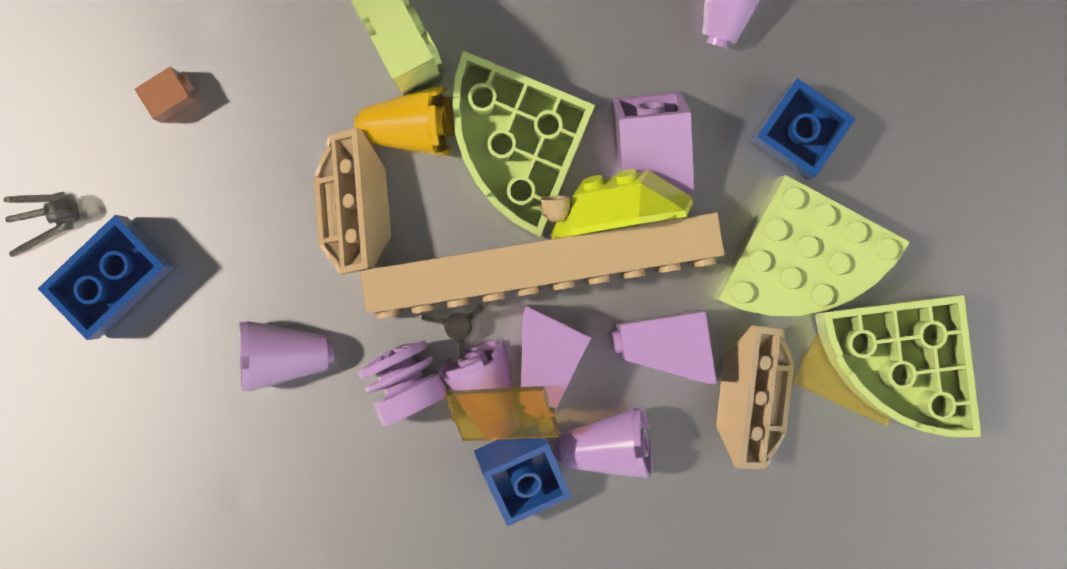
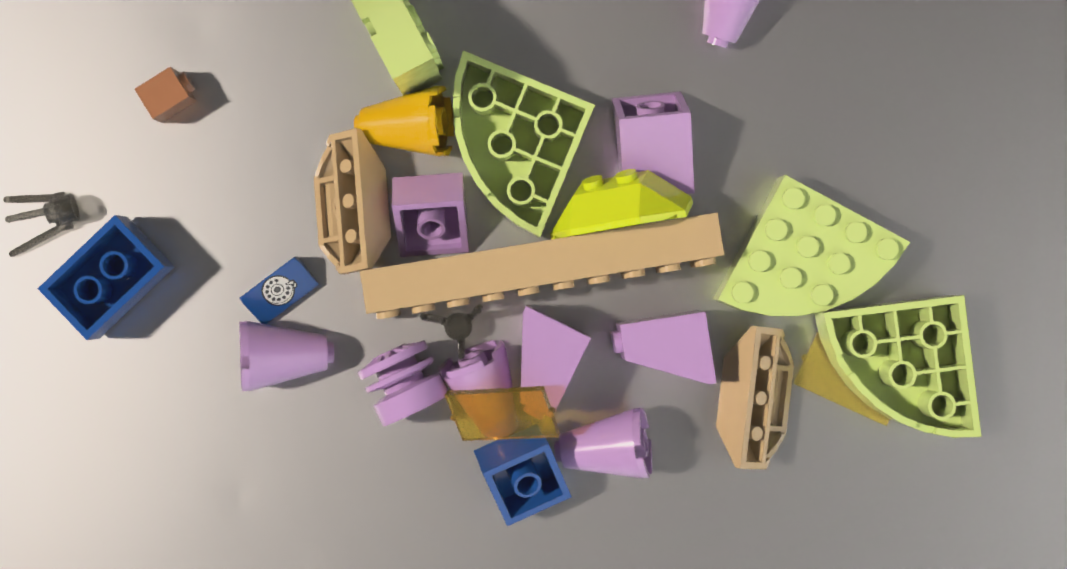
(279, 290): none -> blue slope
(430, 214): none -> lavender slope
(555, 207): tan hinge -> none
(803, 129): blue brick -> none

